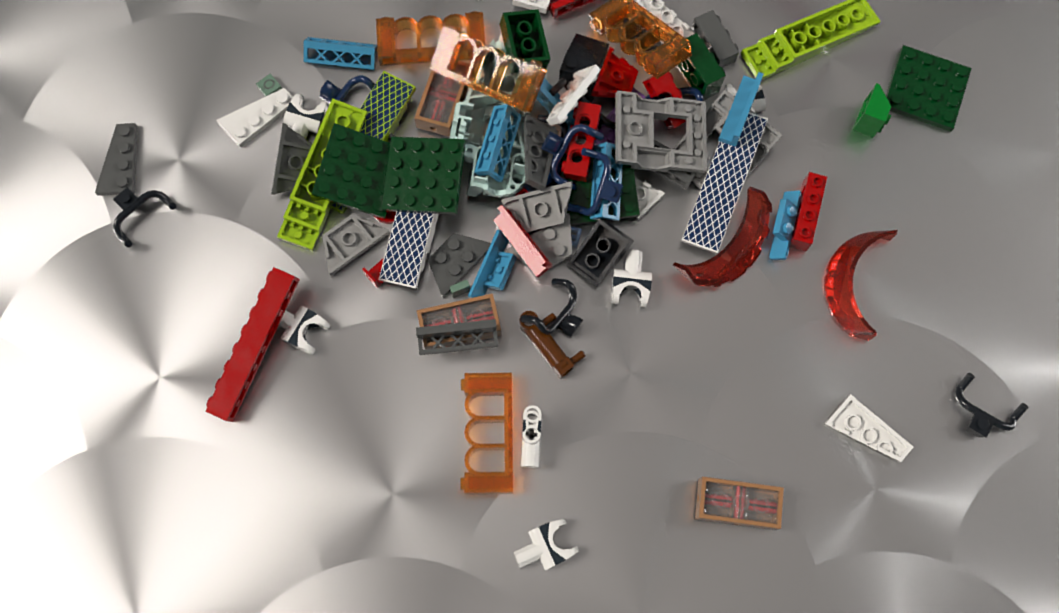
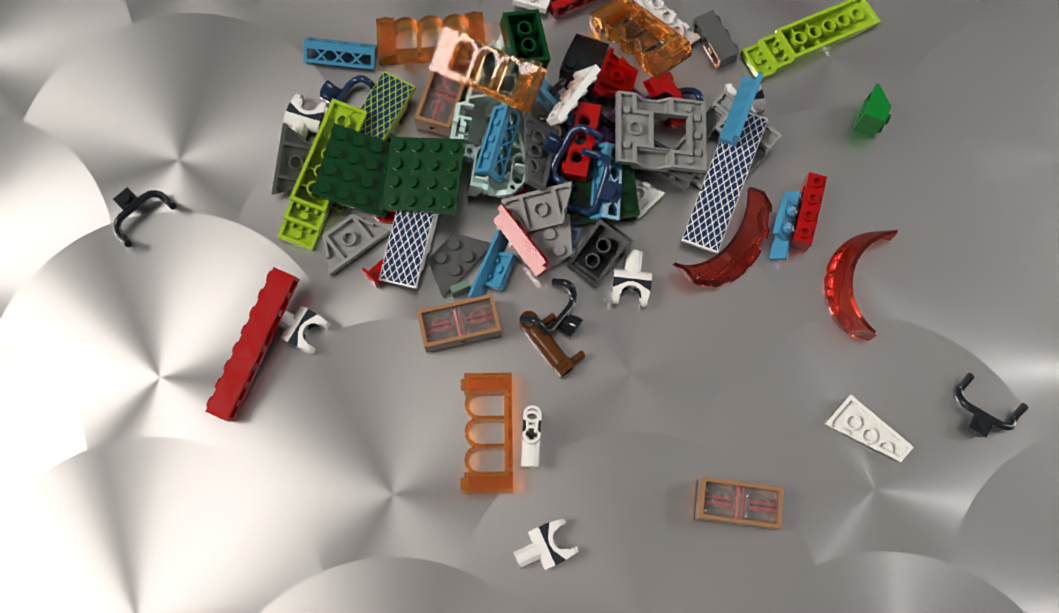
(120, 162): dark grey wing -> none
(252, 119): white wing -> none
(268, 85): sand green tile -> none
(457, 329): dark grey fence -> none
(701, 68): dark green brick -> none
(927, 88): dark green plate -> none

